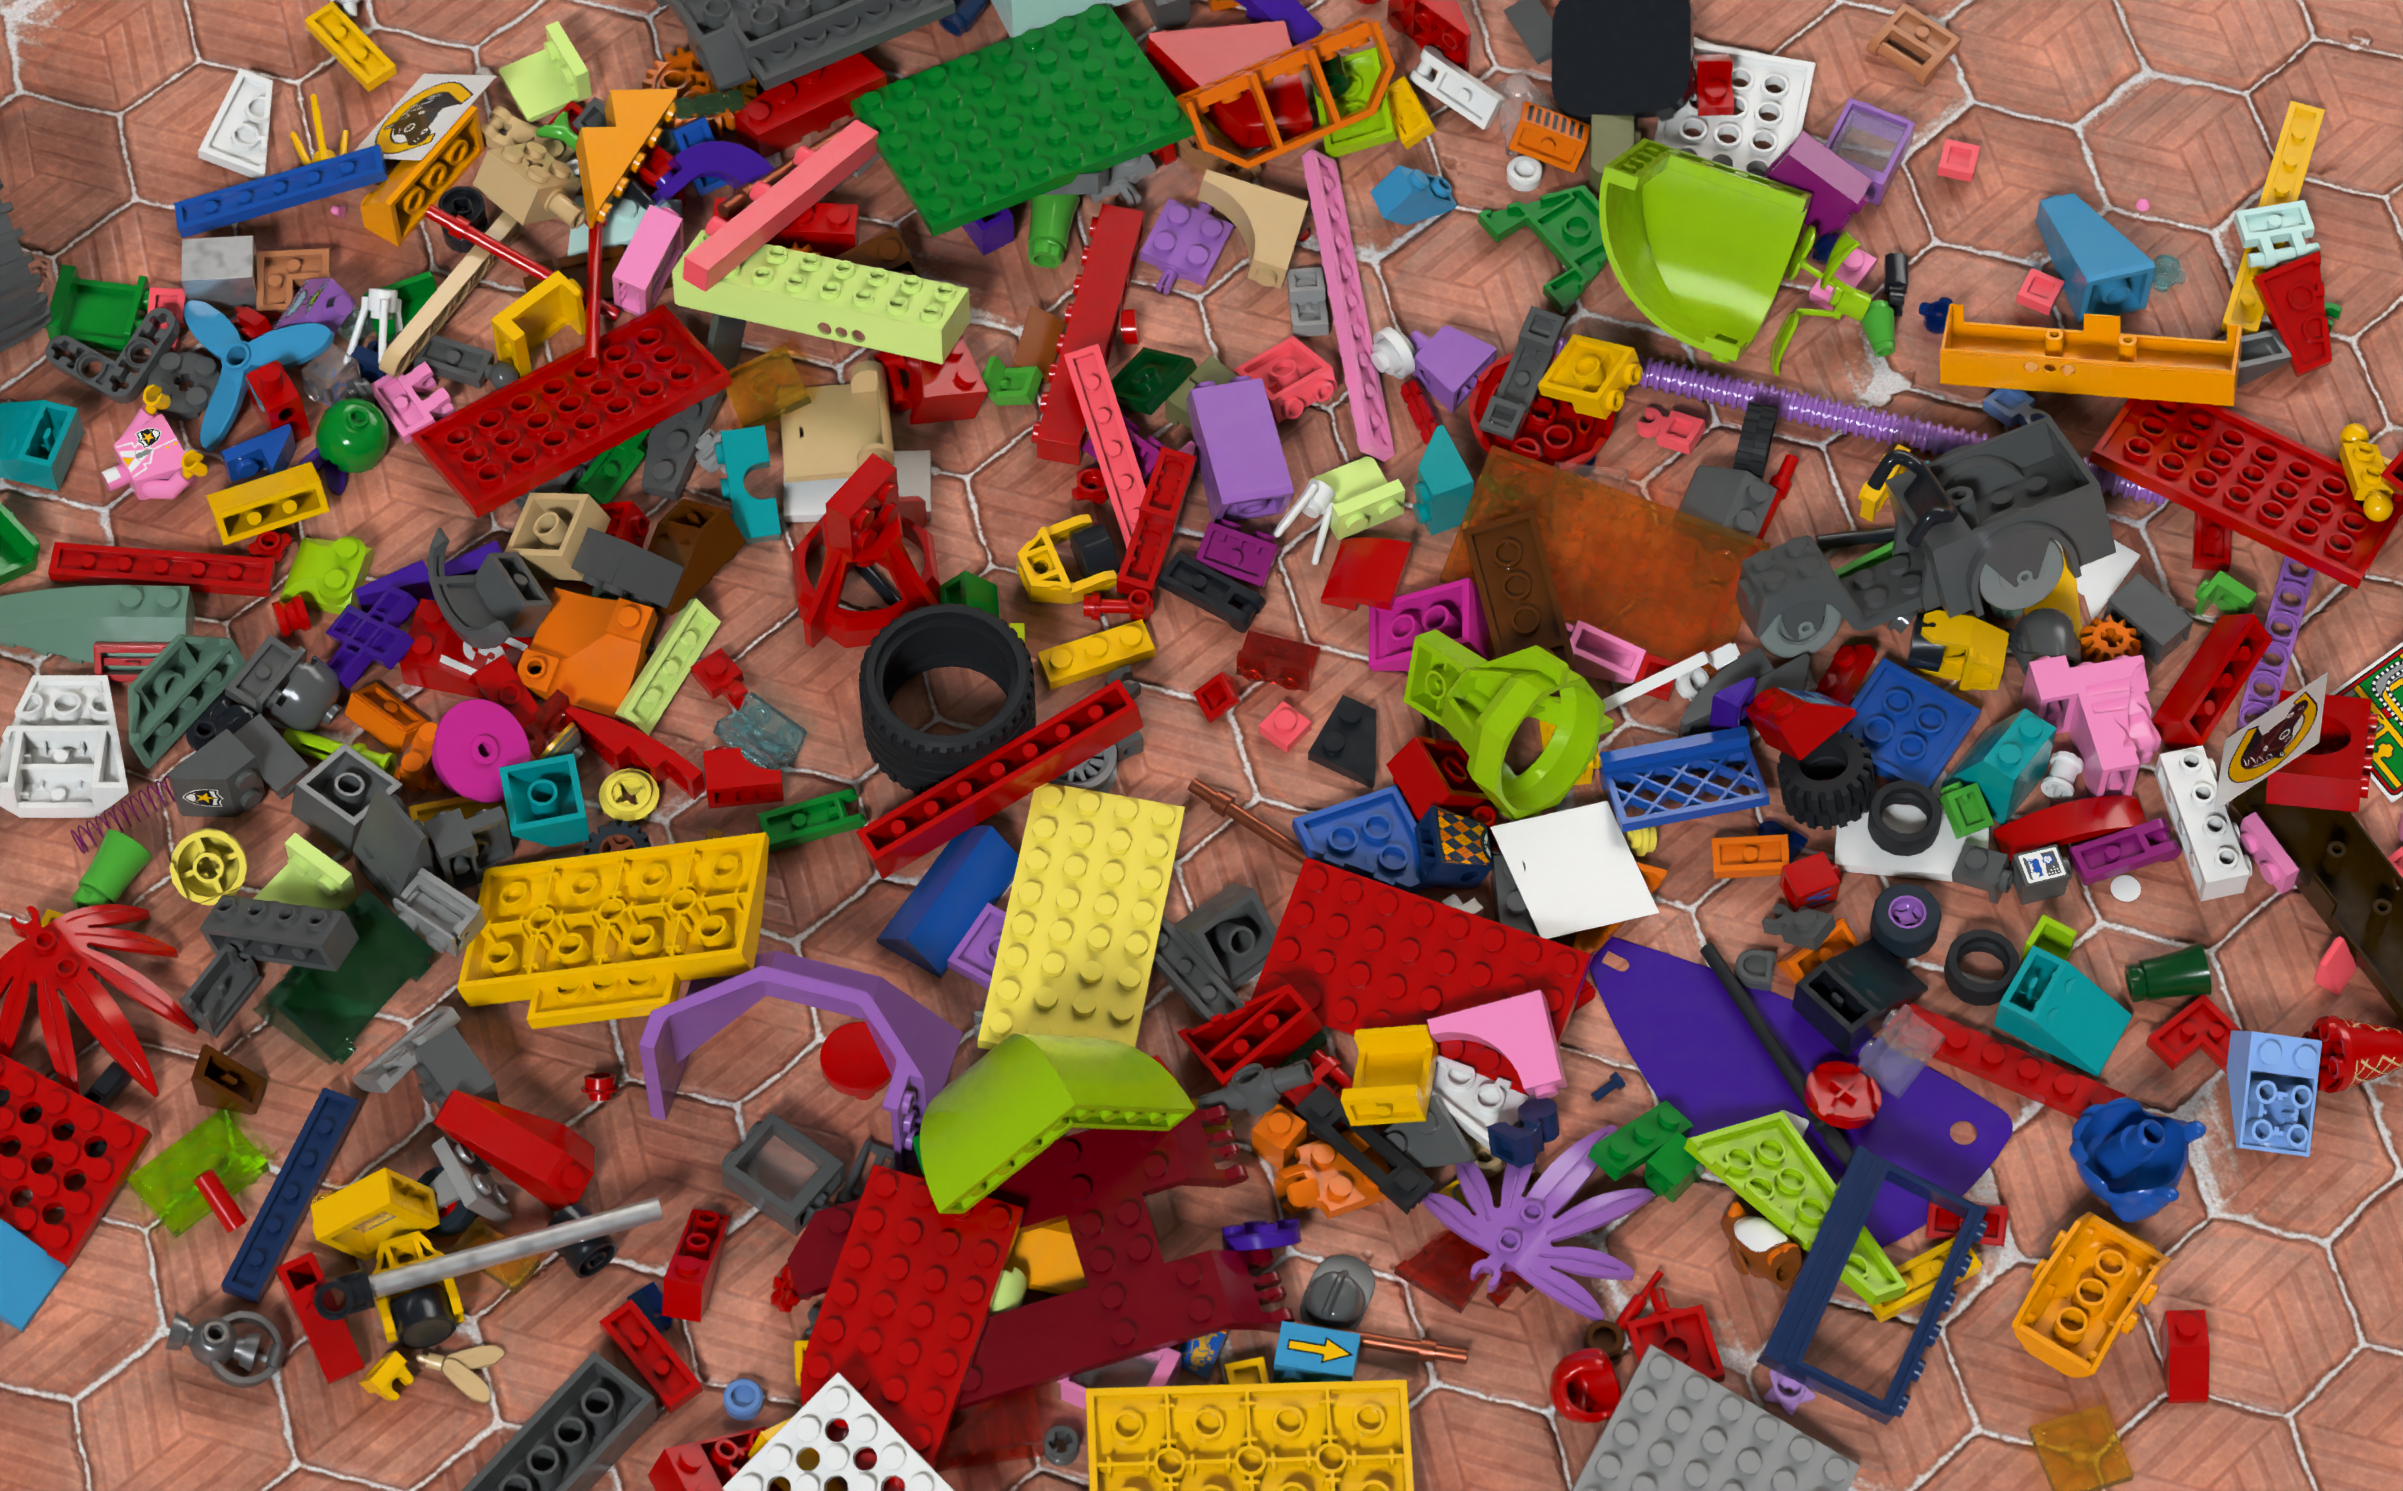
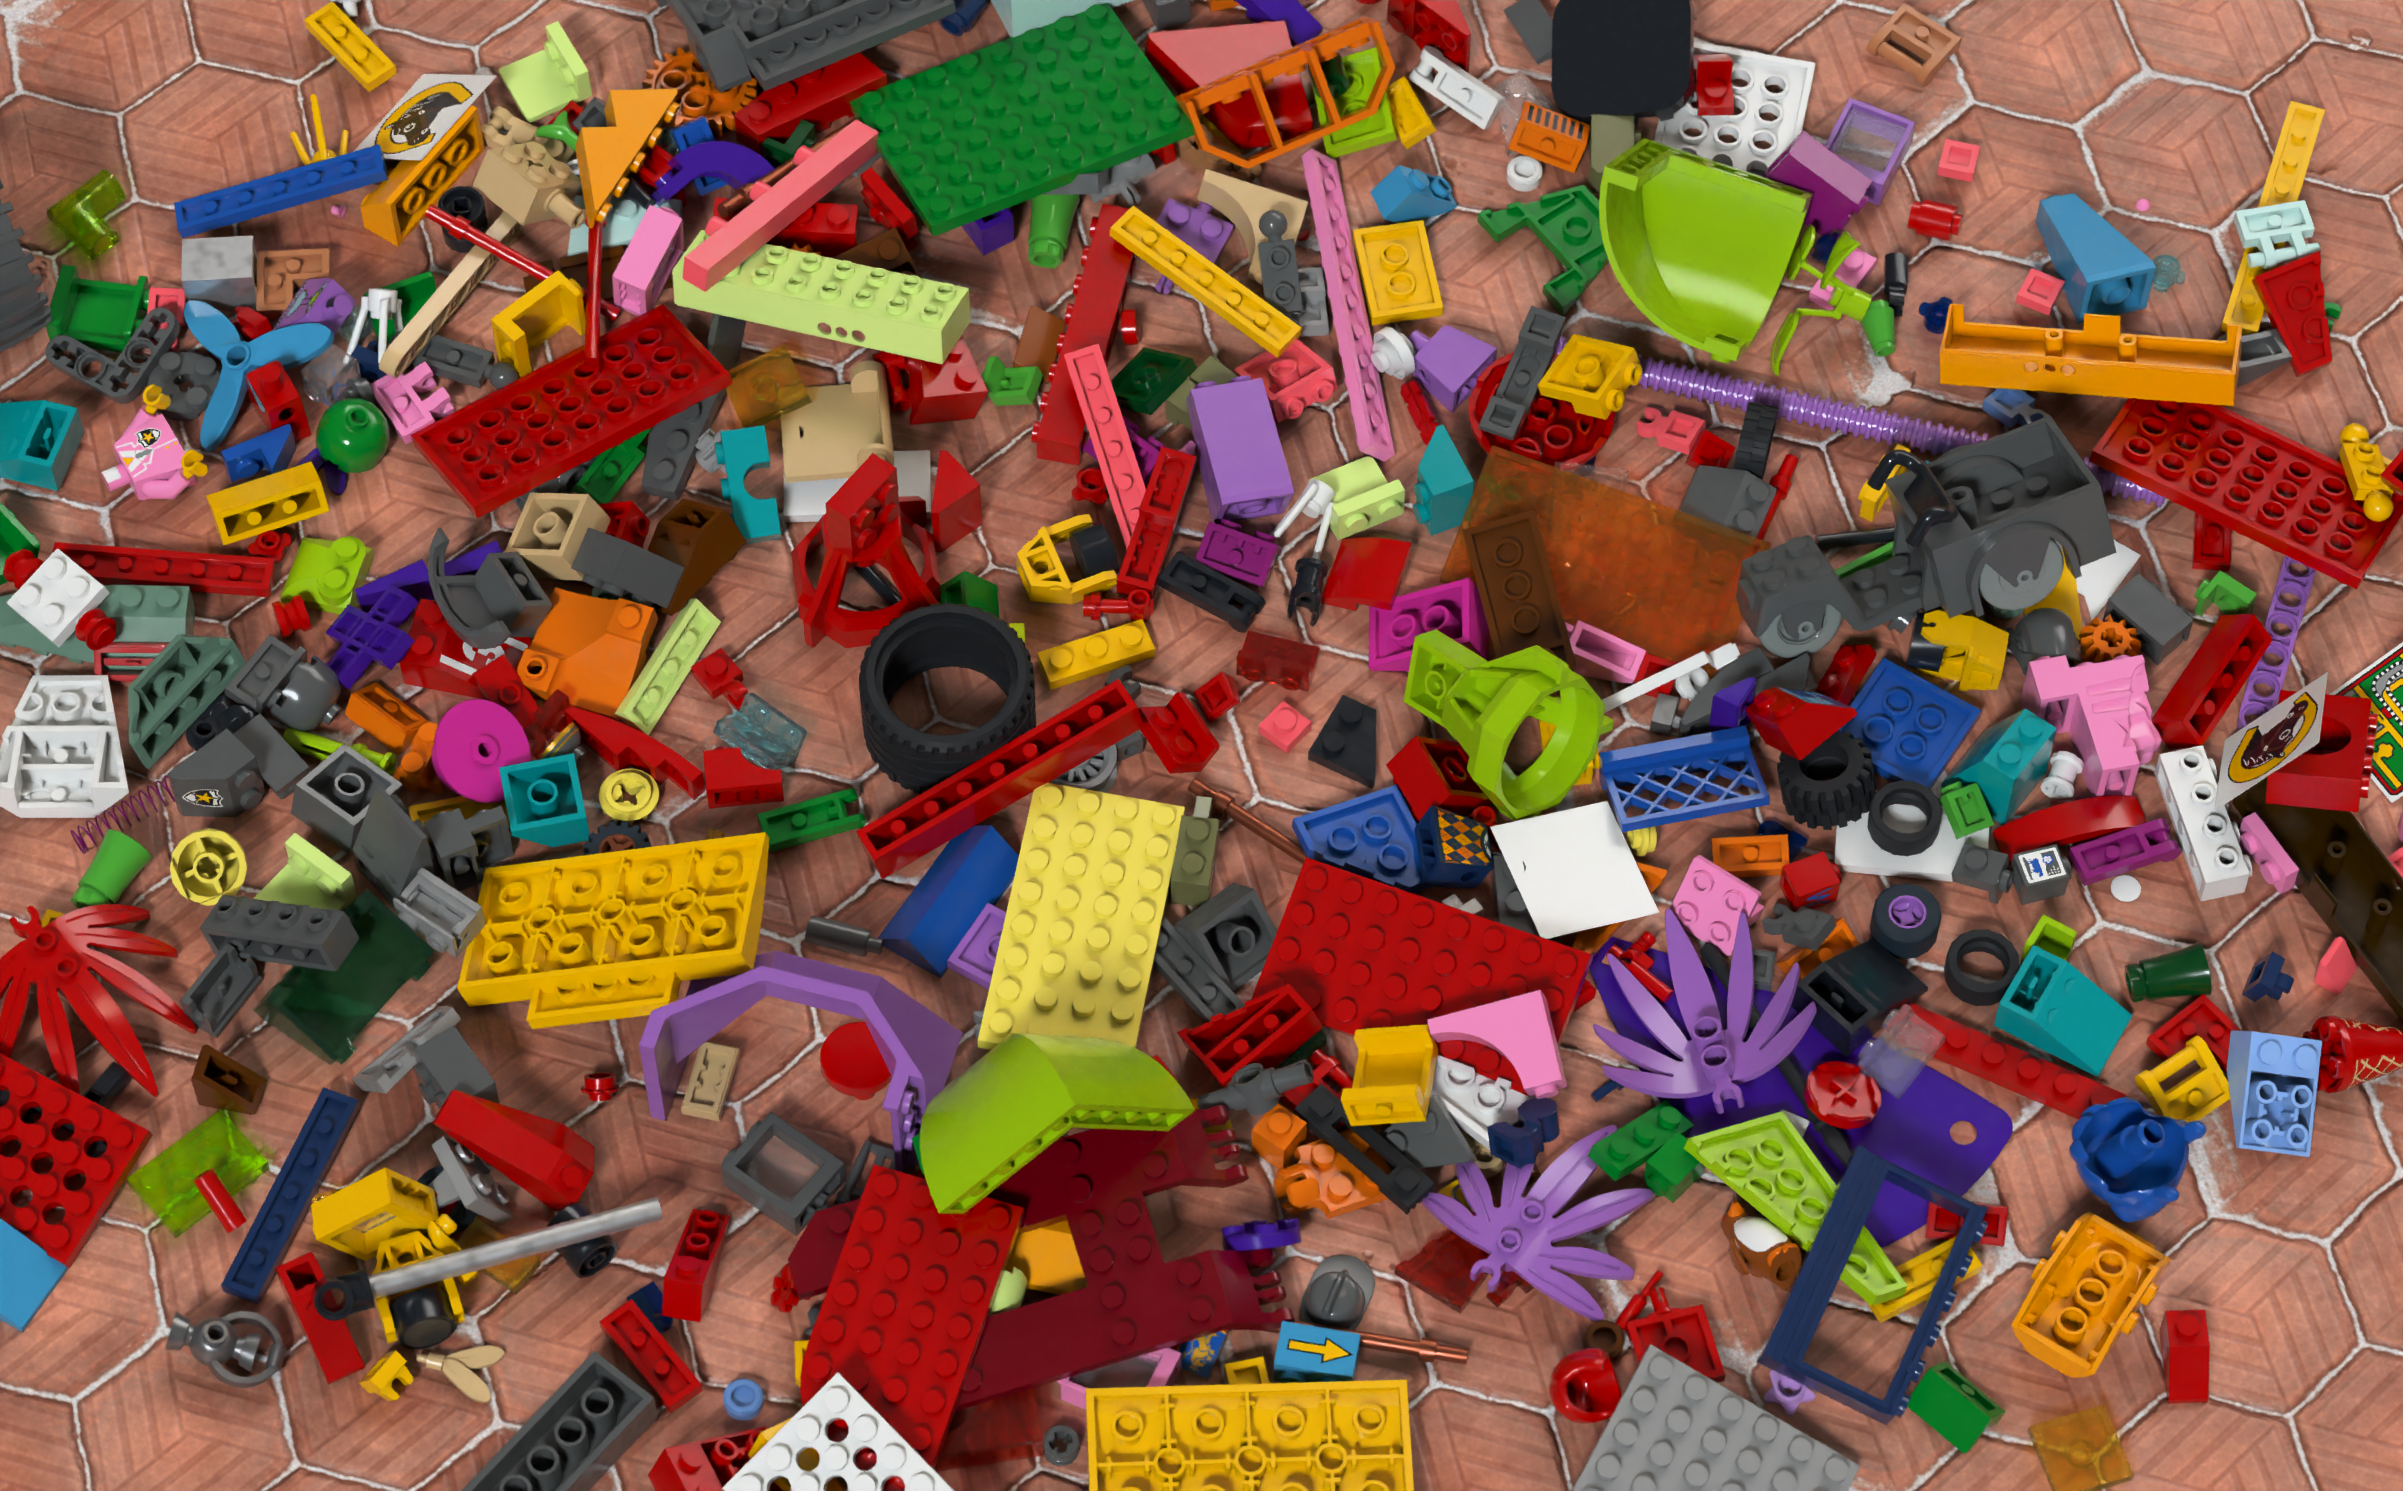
(59, 598): none -> white plate
(81, 212): none -> clear neon green brick
(241, 127): white wing -> none
(439, 1234): none -> yellow arm
(709, 104): clear green axle -> none
(710, 1081): none -> tan plate
(779, 153): none -> dark green bracket
(842, 937): none -> dark grey cylinder
(888, 208): none -> red plate
(955, 503): none -> red slope
(1178, 735): none -> red bracket
(1195, 856): none -> olive hinge
(1205, 281): none -> yellow plate
(1279, 266): none -> dark grey plate
(1307, 589): none -> black piece
(1397, 272): none -> yellow plate
(1642, 964): none -> red hose
(1664, 715): none -> flat silver piece
(1710, 451): none -> red plate
(1712, 902): none -> bright pink bracket
(1714, 1057): none -> medium lavender plant
(1935, 219): none -> red brick
(1954, 1406): none -> green panel
(2192, 1096): none -> yellow plate
(2267, 979): none -> dark blue tile

